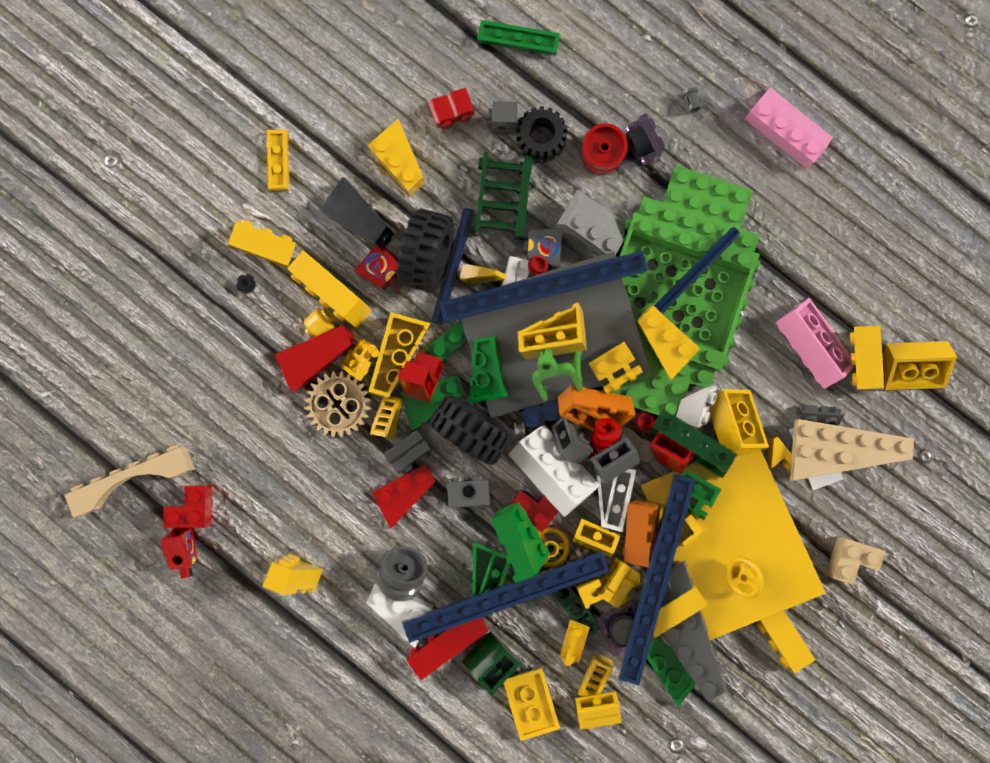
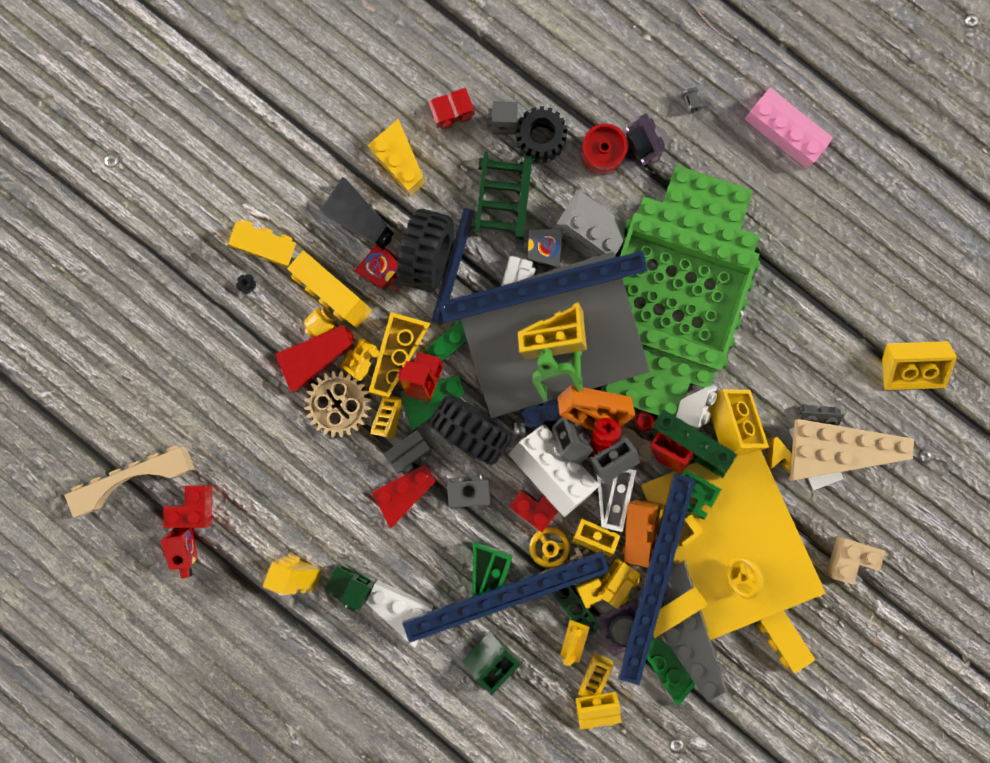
(278, 160): yellow tile -> none
(350, 586): none -> dark green brick
(402, 573): dark grey wheel -> none
(444, 646): red brick -> none
(475, 274): yellow slope -> none
(487, 371): green wing -> none
(518, 37): green plate -> none
(521, 541): green wedge -> none
(531, 703): yellow plate -> none
(537, 265): red plate -> none
(611, 362): yellow plate -> none
(667, 341): yellow wedge -> none
(697, 269): dark blue axle -> none
(816, 343): bright pink slope -> none
(867, 358): yellow slope -> none

